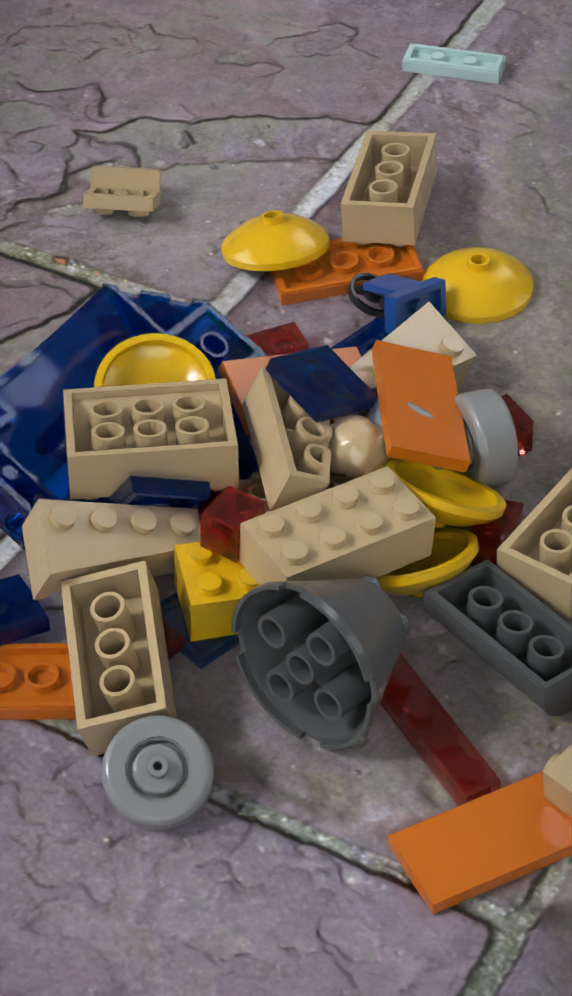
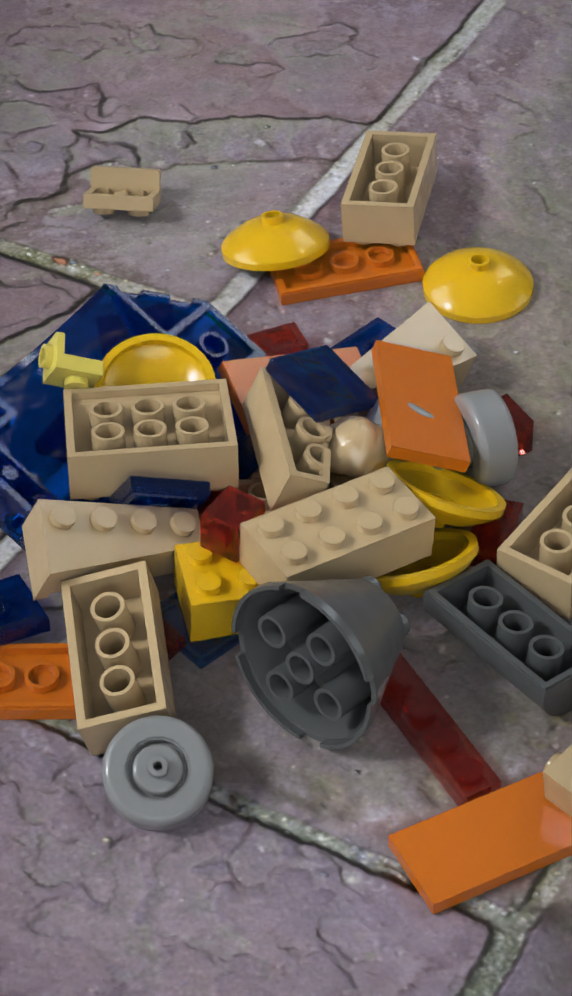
(66, 369): none -> light yellow bracket
(397, 296): blue piece -> none
(454, 63): light aqua tile -> none

